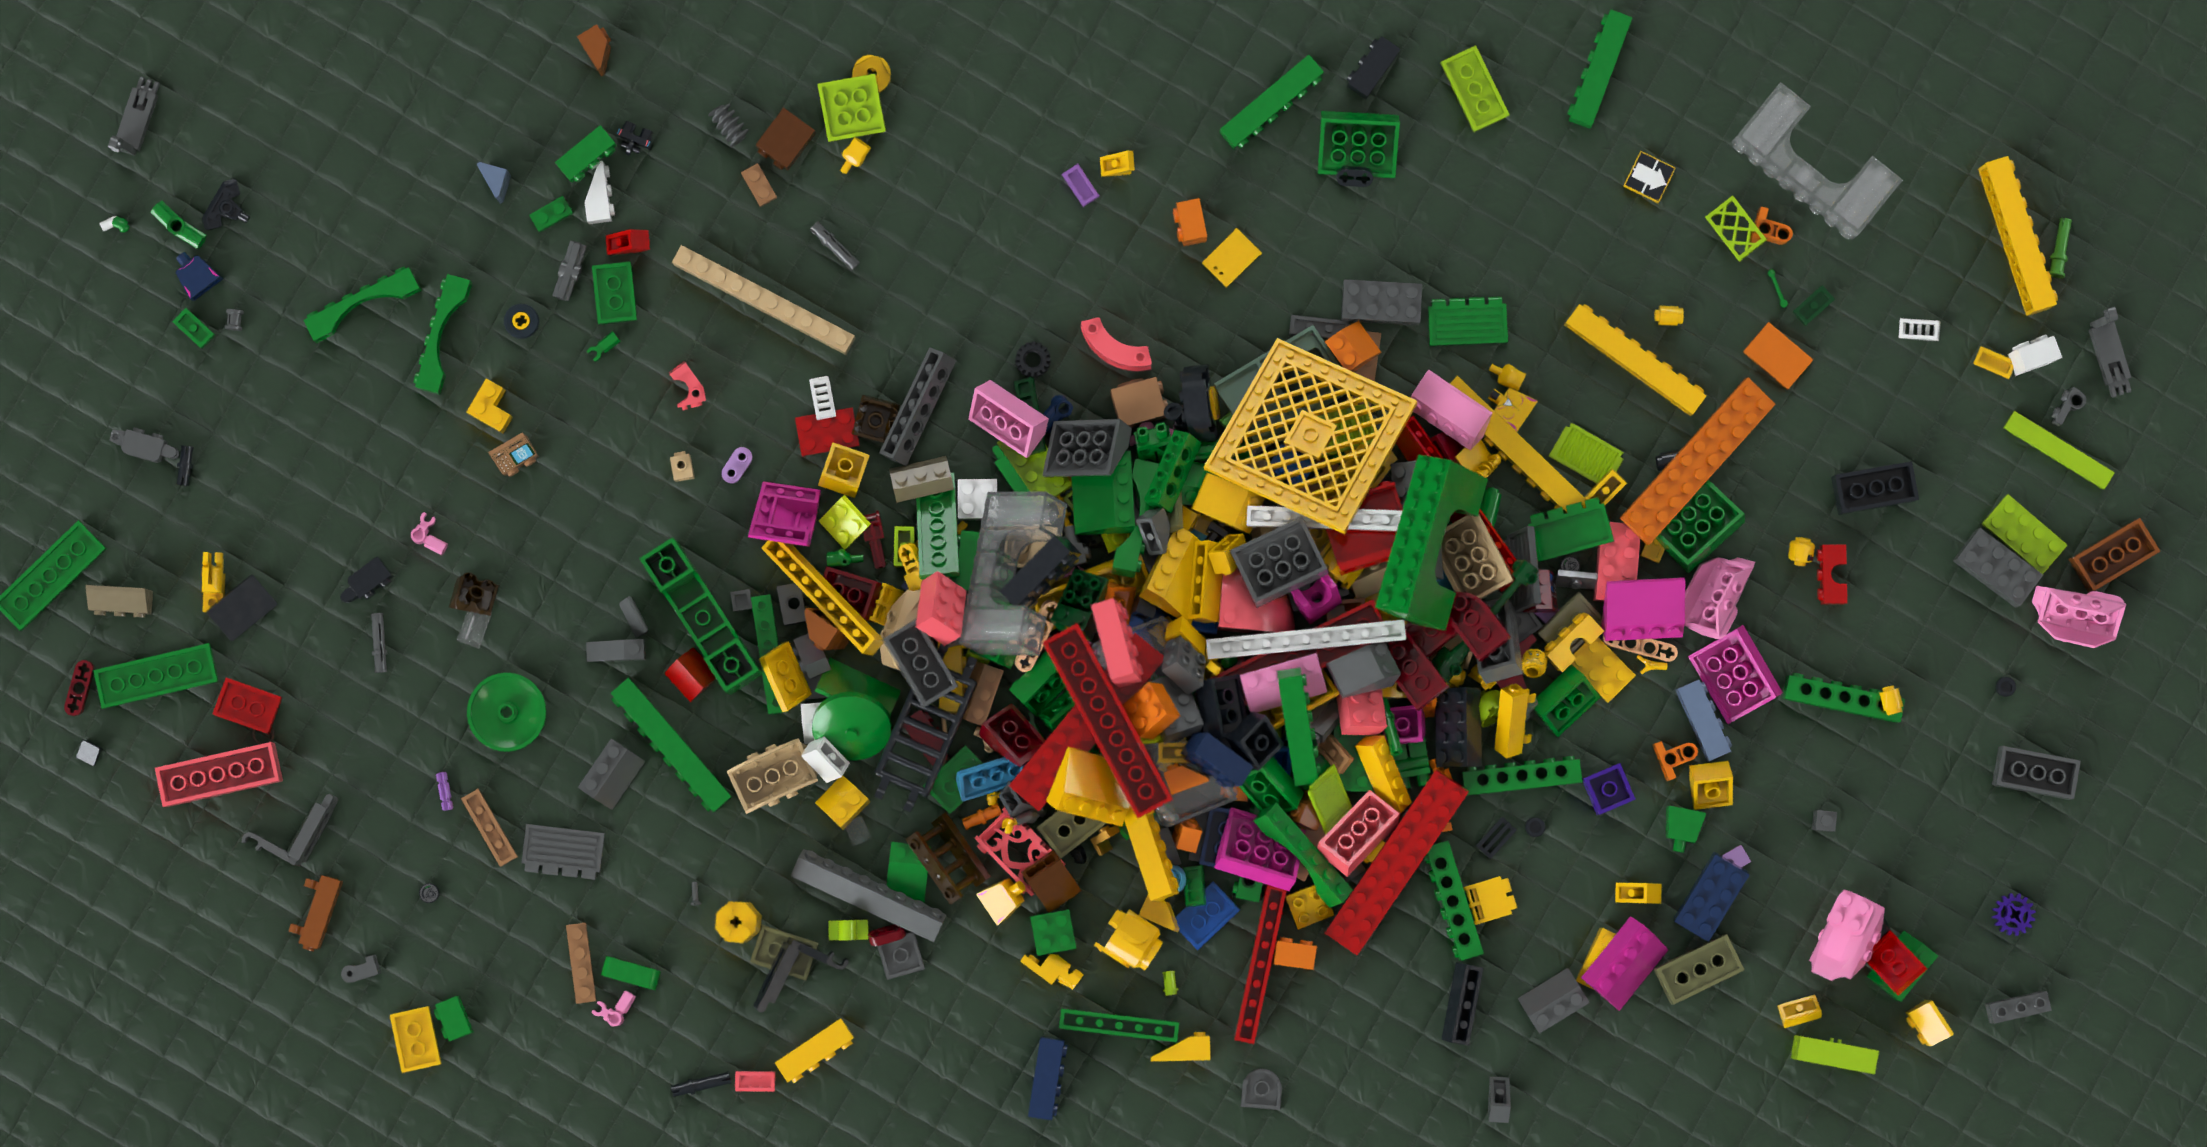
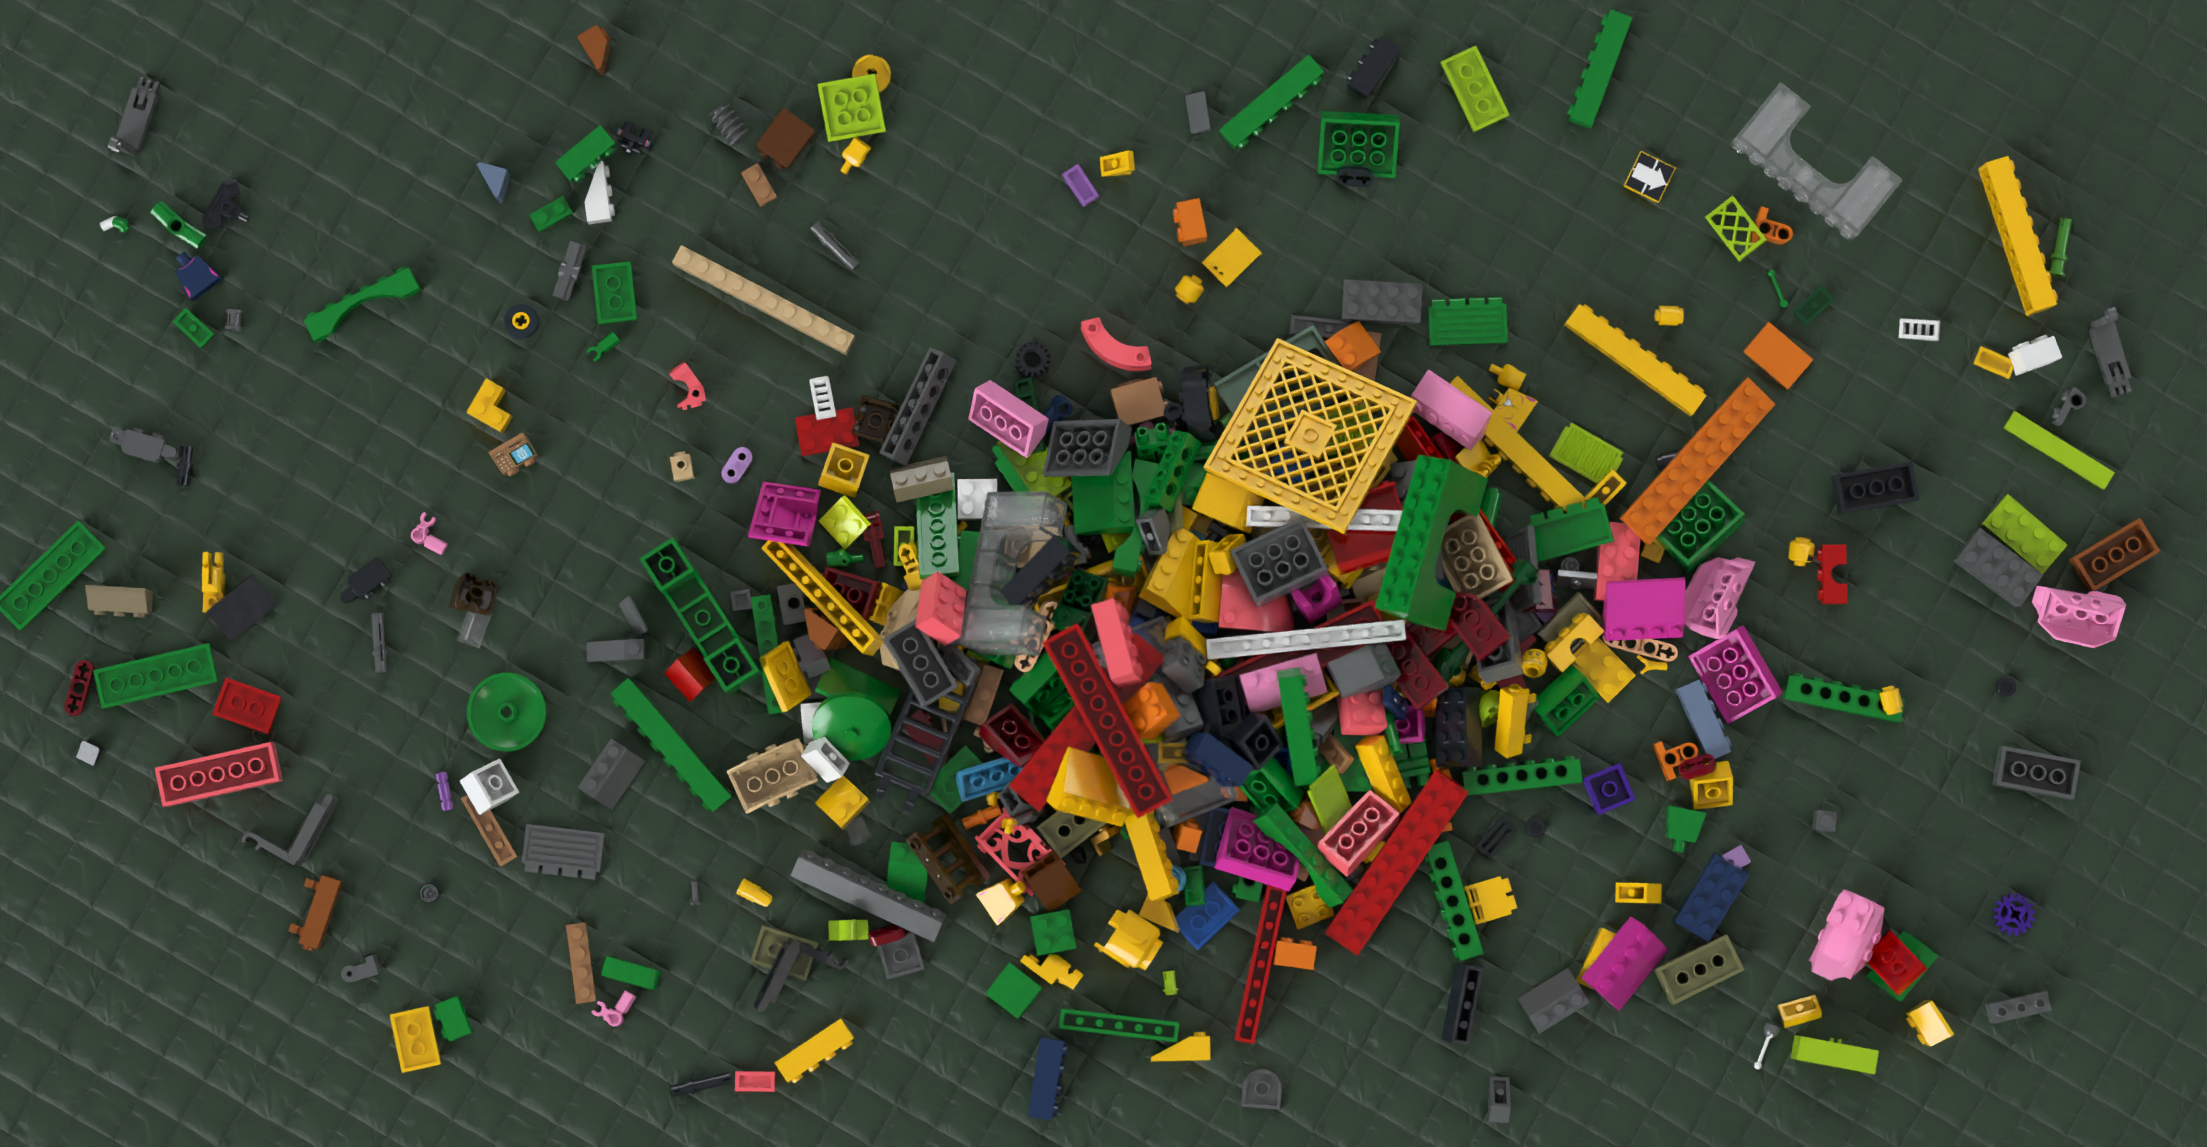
(454, 294): green arch -> none
(489, 786): none -> white brick
(627, 242): red slope -> none
(727, 926): yellow brick -> none
(754, 893): none -> yellow hinge
(961, 665): none -> dark grey plate
(1014, 990): none -> green slope
(1189, 289): none -> yellow head
(1198, 112): none -> dark grey slope
(1395, 703): none -> dark blue plate
(1697, 766): none -> dark red beam
(1770, 1031): none -> hinge

